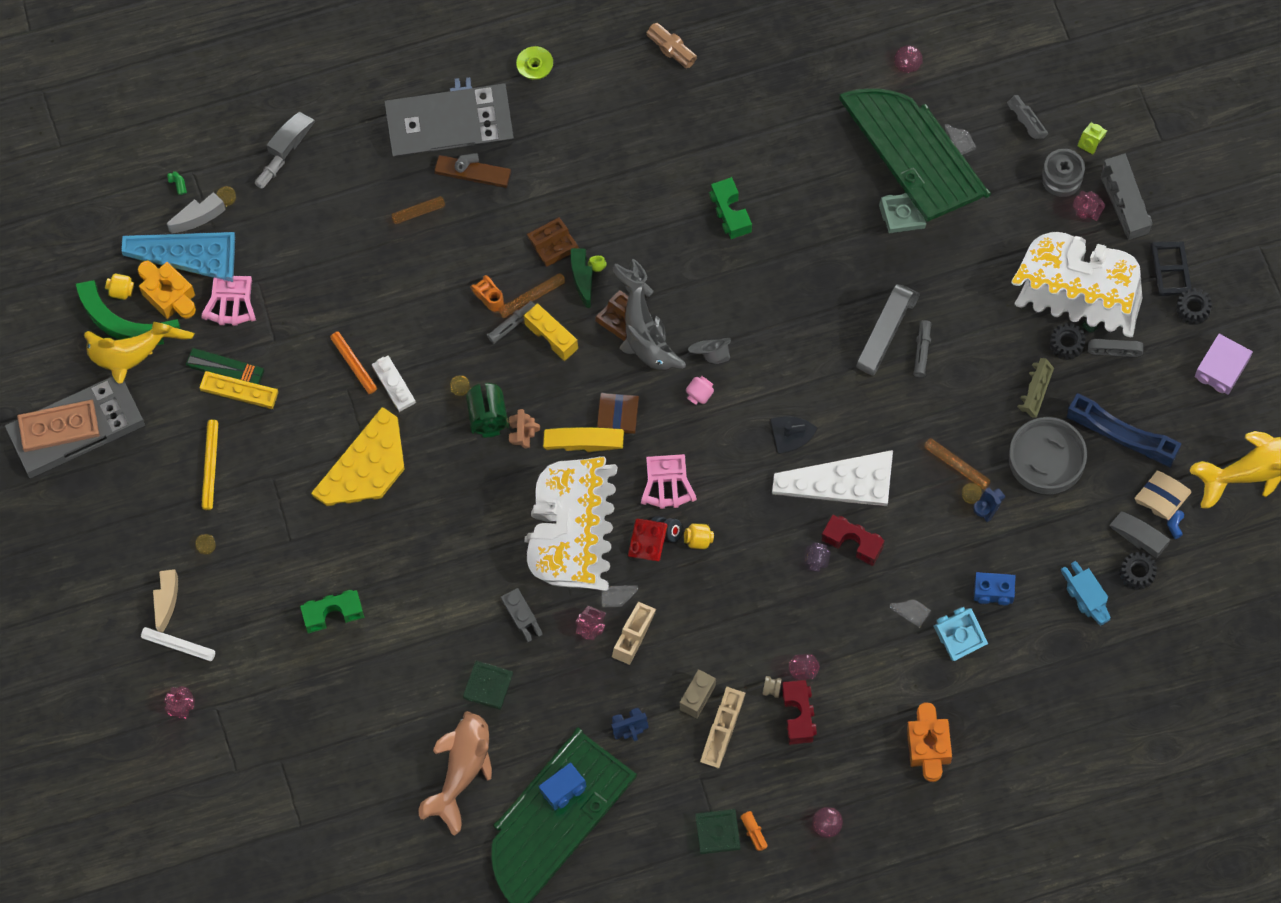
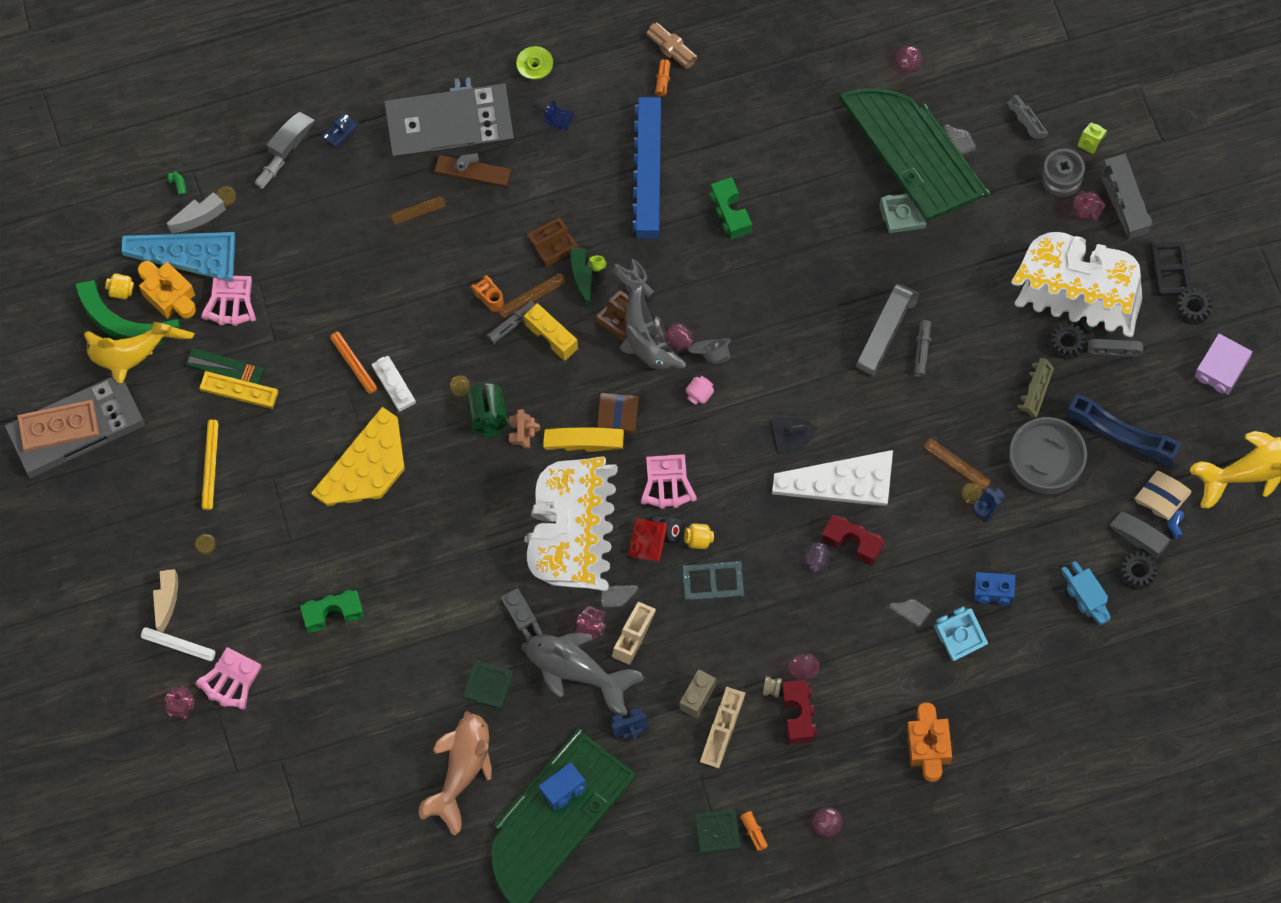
(235, 667): none -> bright pink plate
(340, 130): none -> dark blue hips
(558, 116): none -> clear blue bracket
(563, 659): none -> dark grey animal
(648, 168): none -> blue brick
(662, 78): none -> orange axle
(679, 336): none -> clear pink head
(739, 592): none -> clear light blue window

